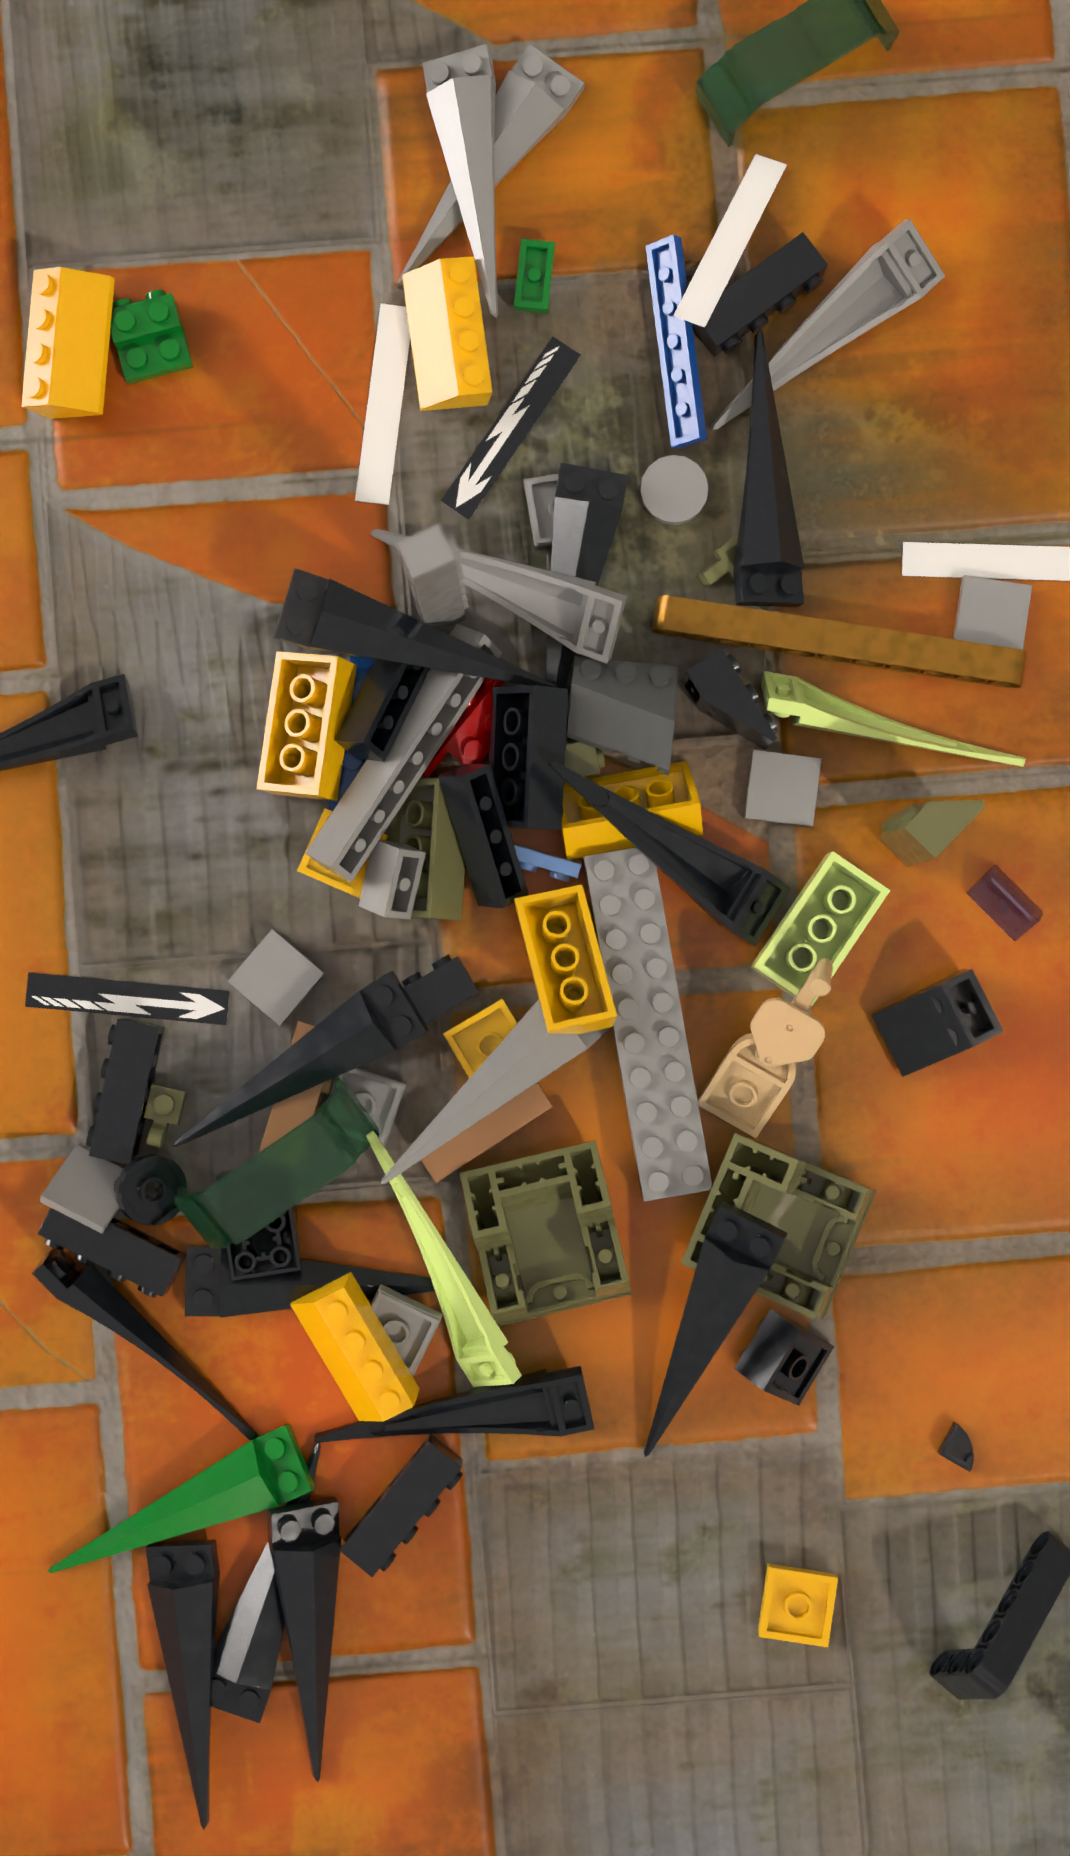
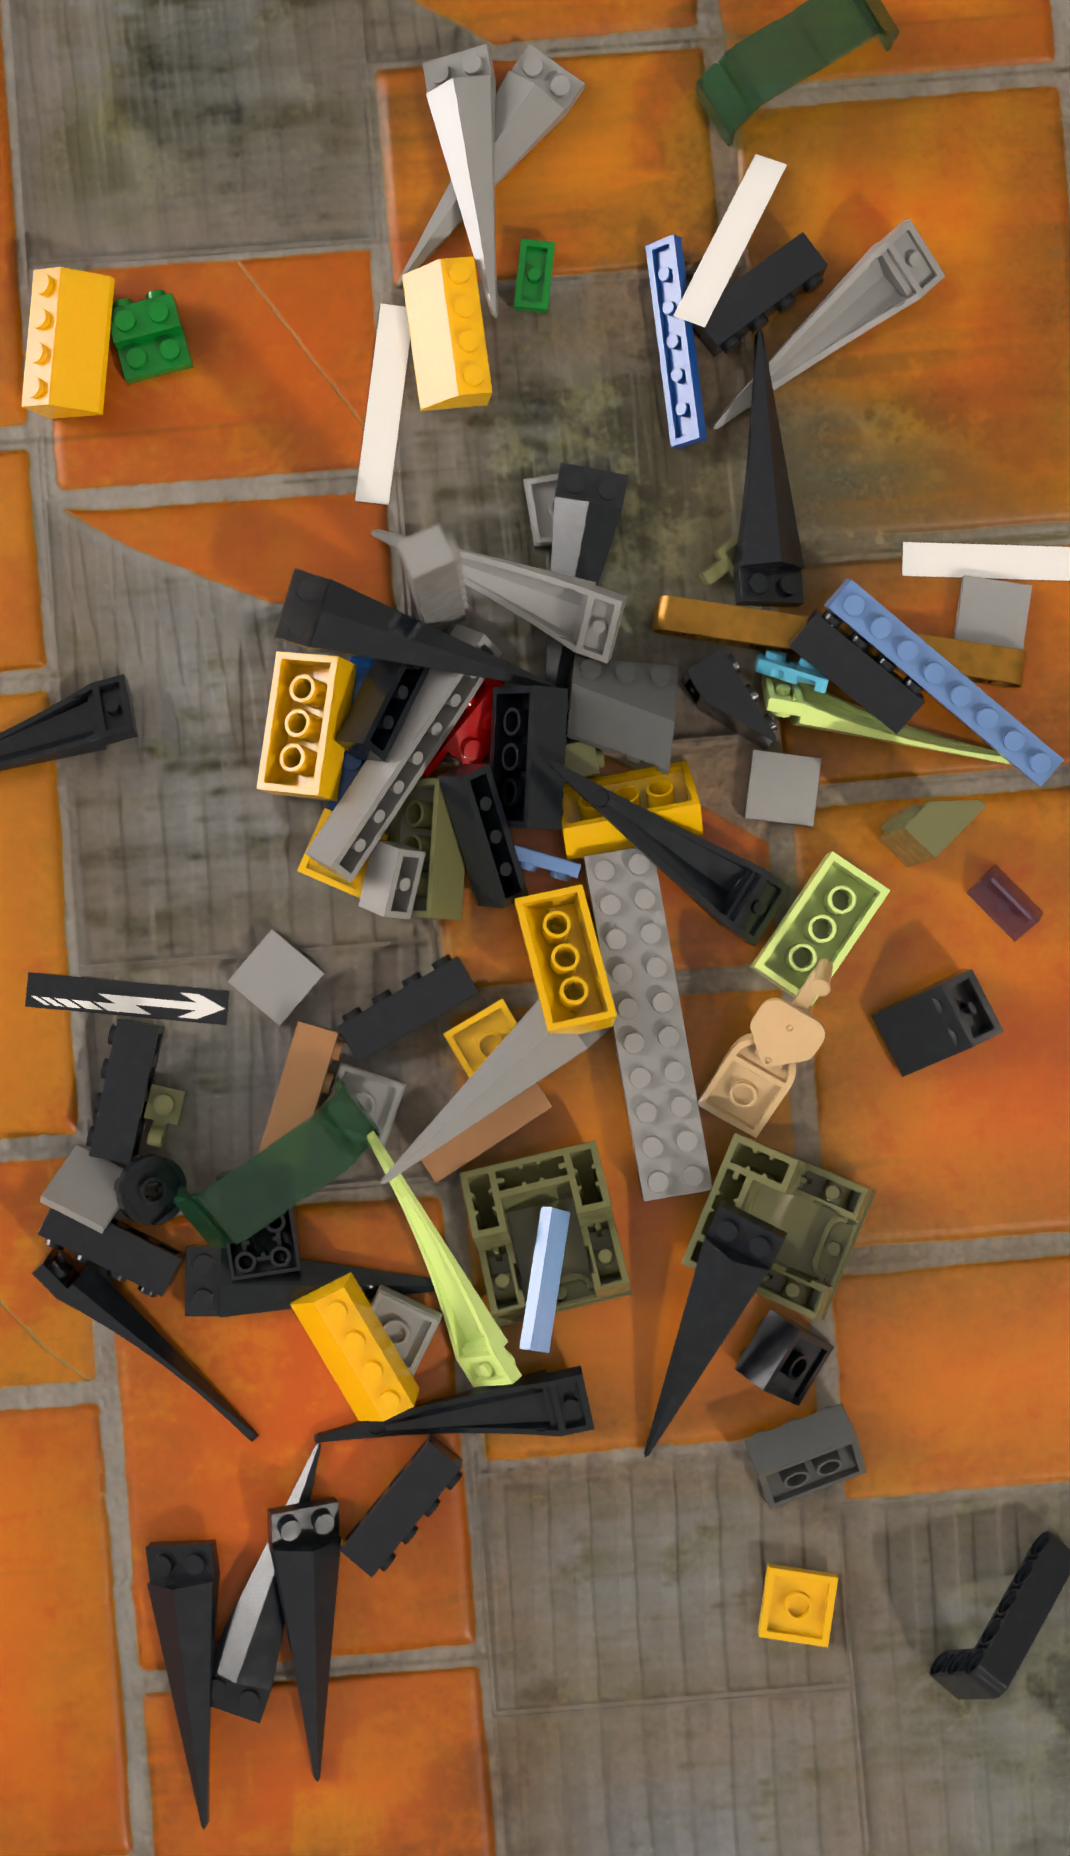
(242, 1483): green plate -> none
(357, 1032): black plate -> none
(510, 428): black sticker -> none
(545, 1279): none -> light blue tile
(674, 490): light grey tile -> none
(776, 665): none -> medium azure wing
(805, 1455): none -> dark grey slope
(856, 670): none -> black brick
(943, 682): none -> medium blue brick
(957, 1447): black tile -> none

